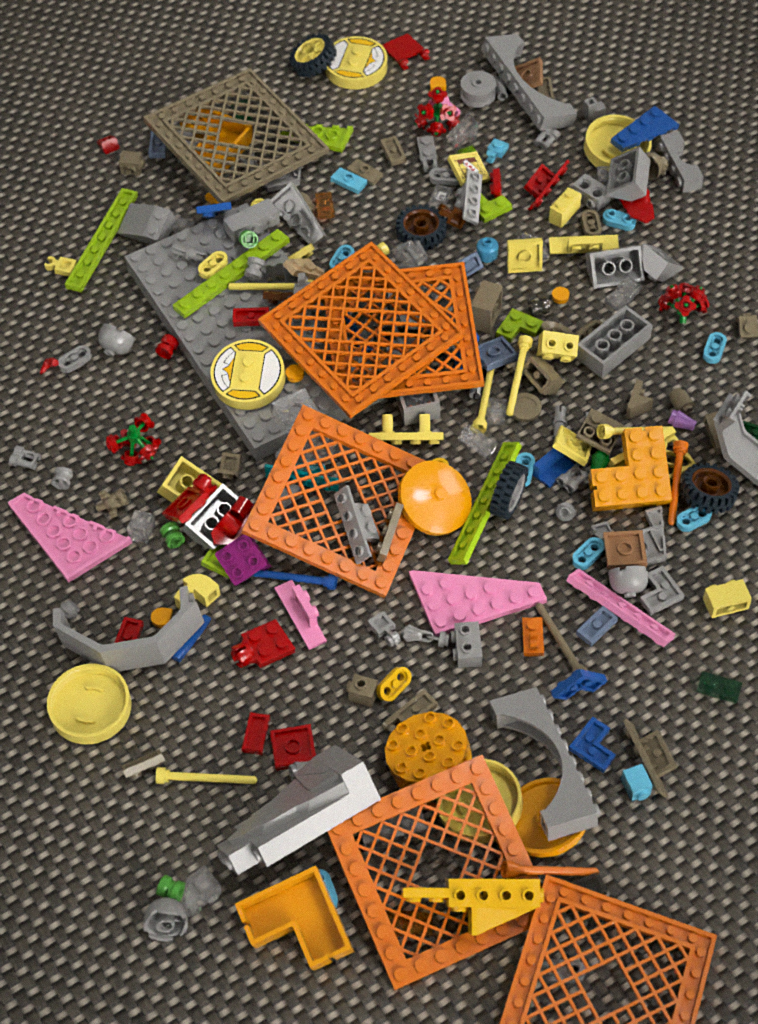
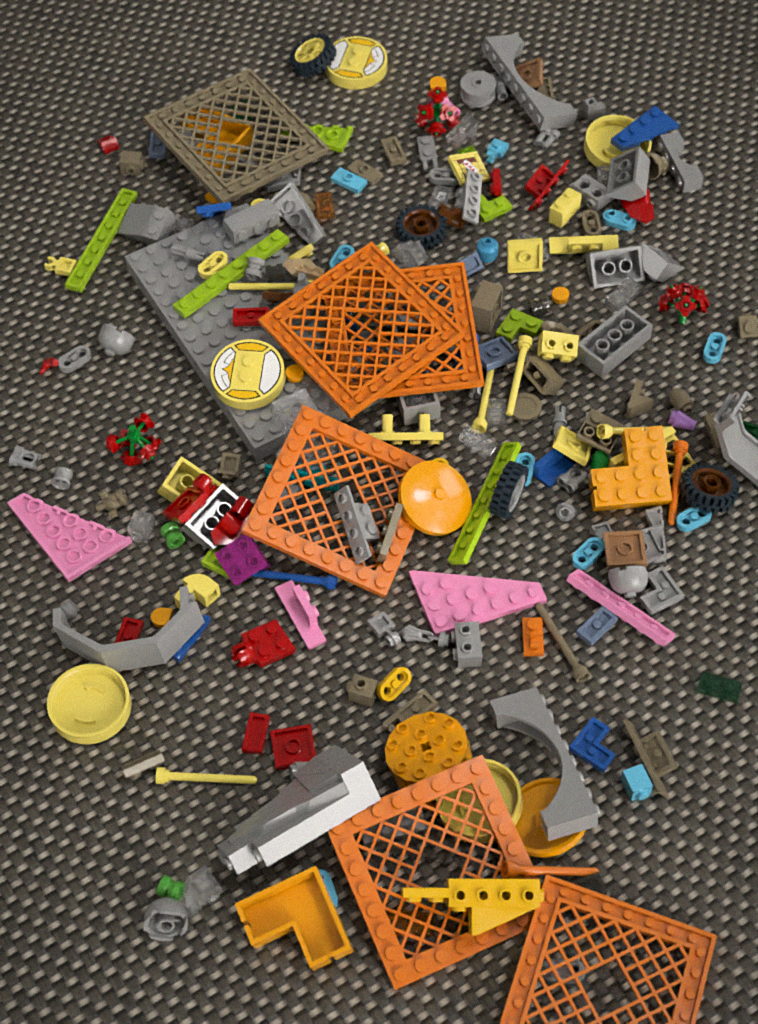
(166, 347): red wheel -> none
(246, 236): bright green wheel -> none
(404, 48): red flag -> none
(578, 681): blue plate -> none
(727, 598): light yellow brick -> none

